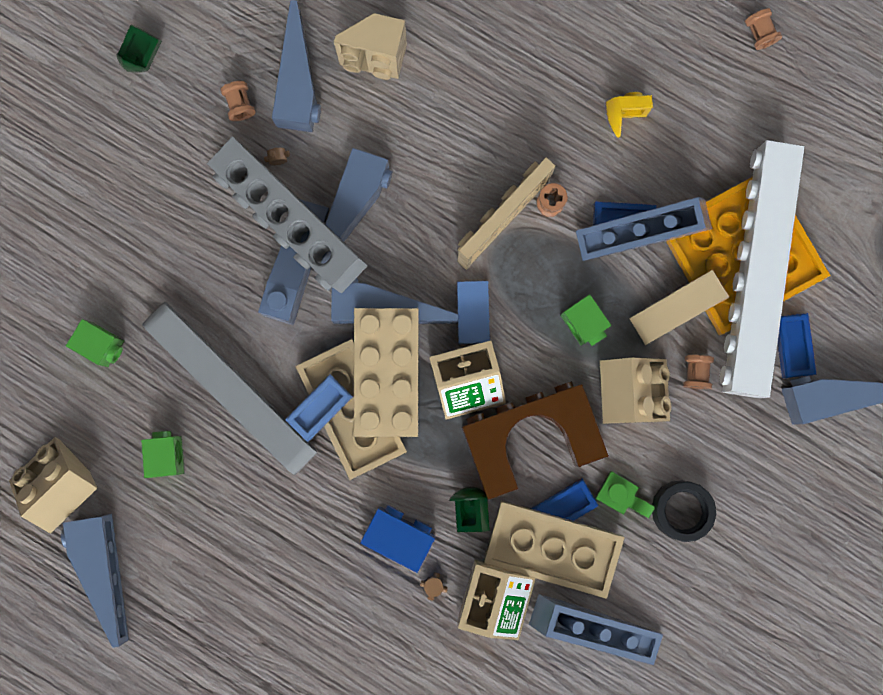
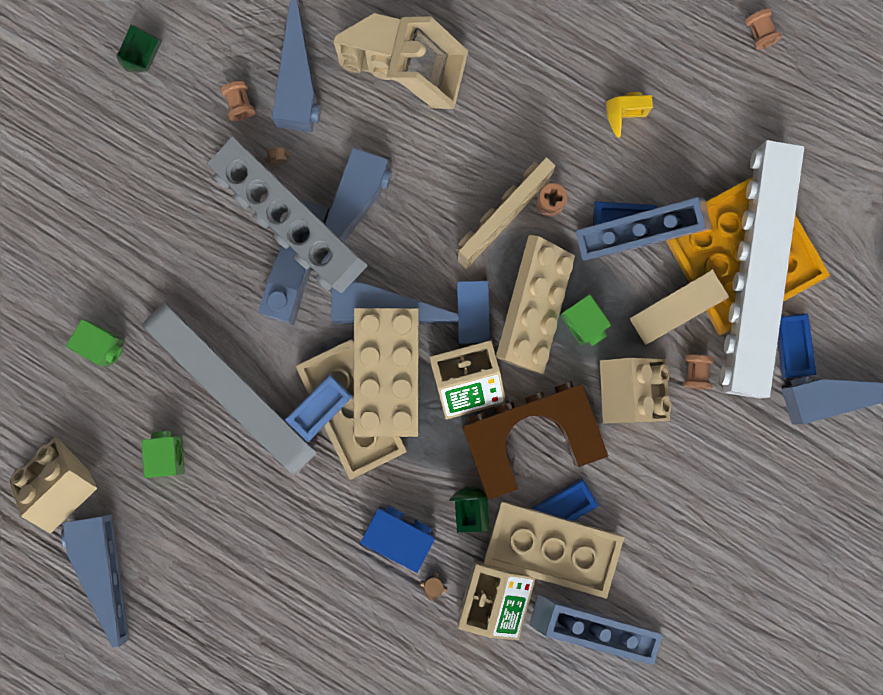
(428, 61): none -> tan window
(535, 305): none -> tan plate
(620, 495): bright green plate -> none
(707, 517): black tyre -> none

